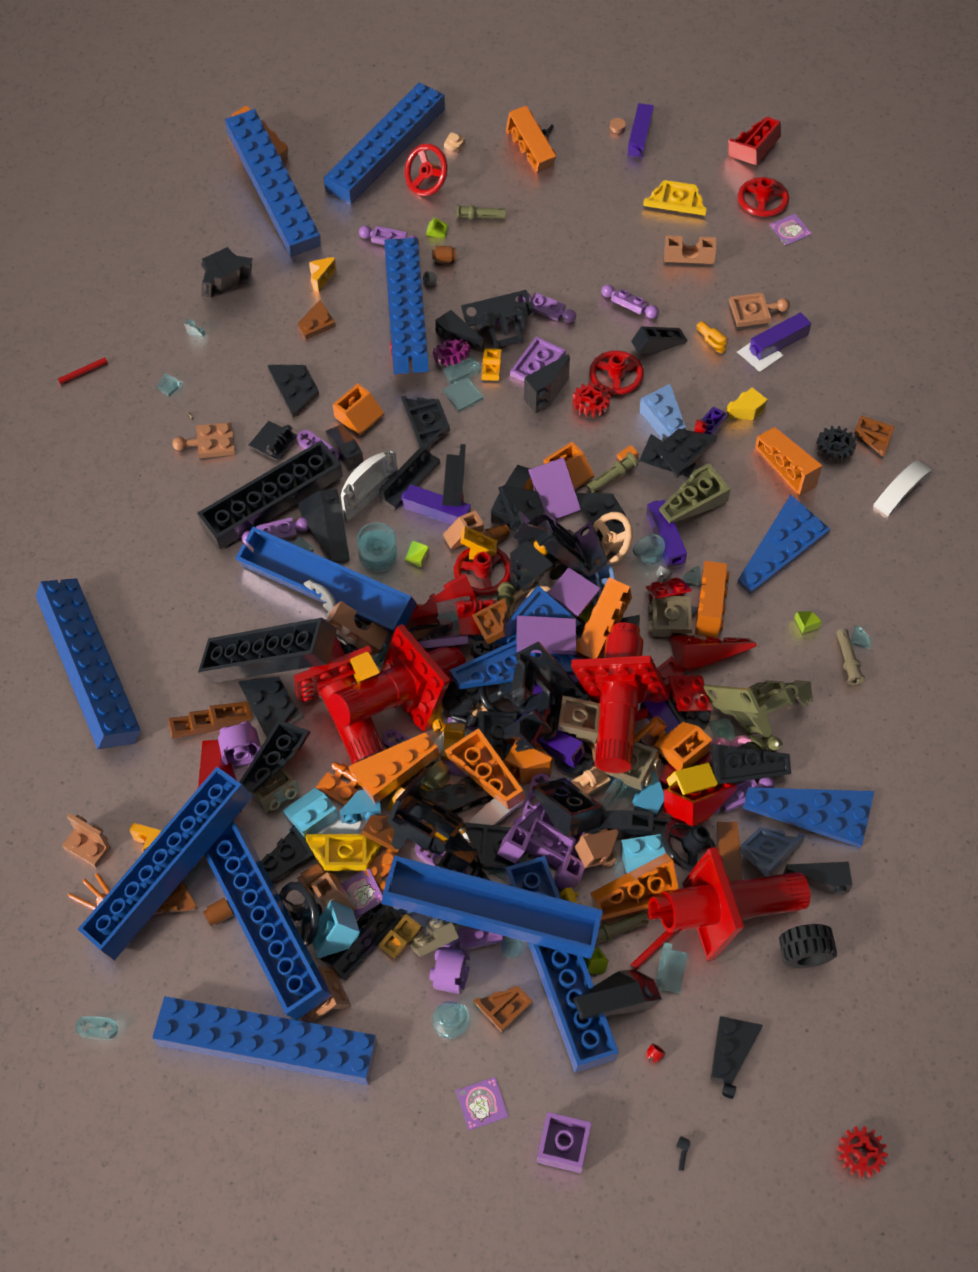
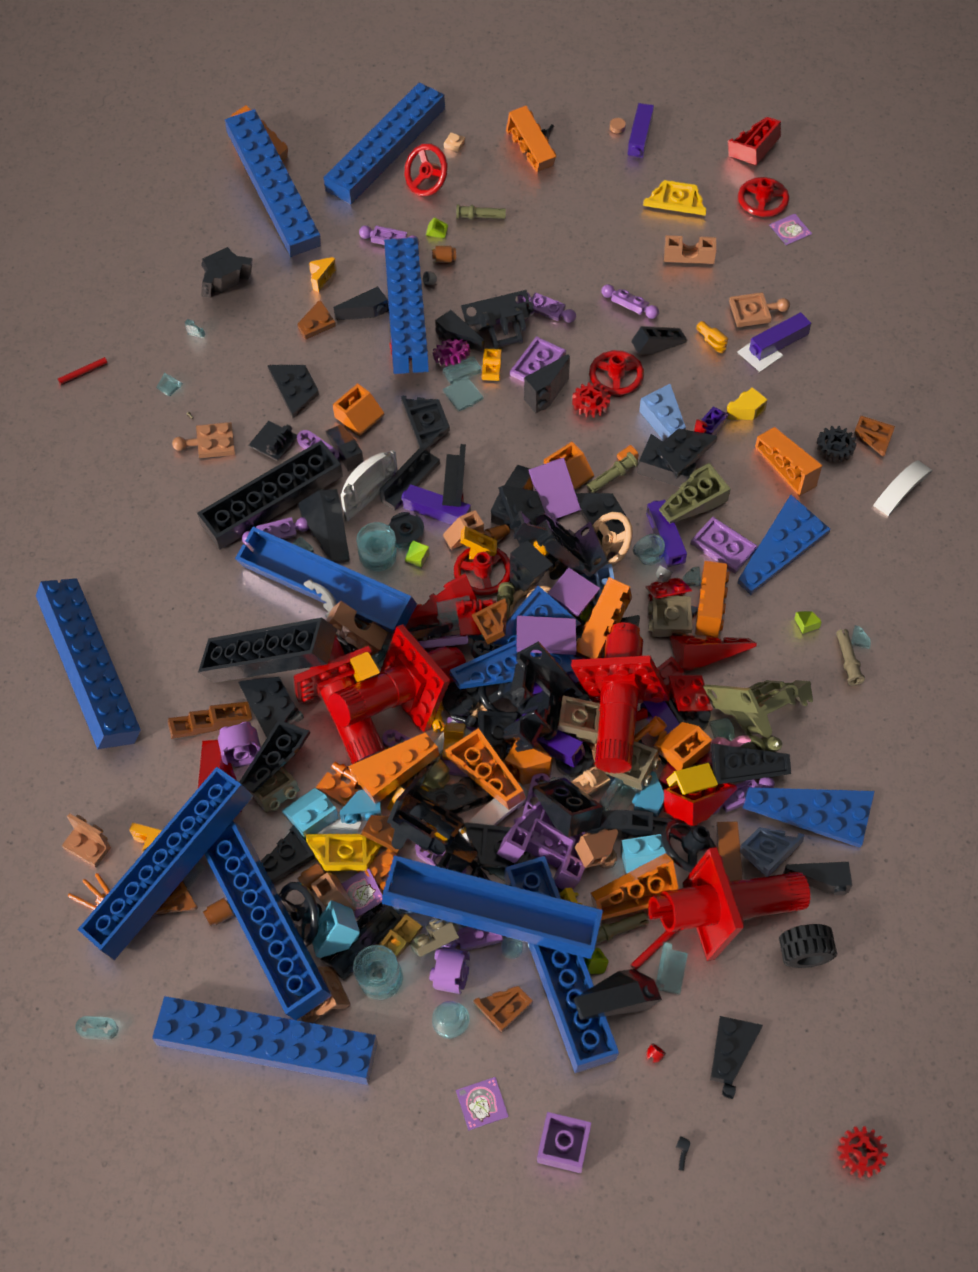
(366, 305): none -> black slope
(369, 964): none -> clear light blue wheel
(416, 531): none -> black plate
(724, 544): none -> medium lavender tile

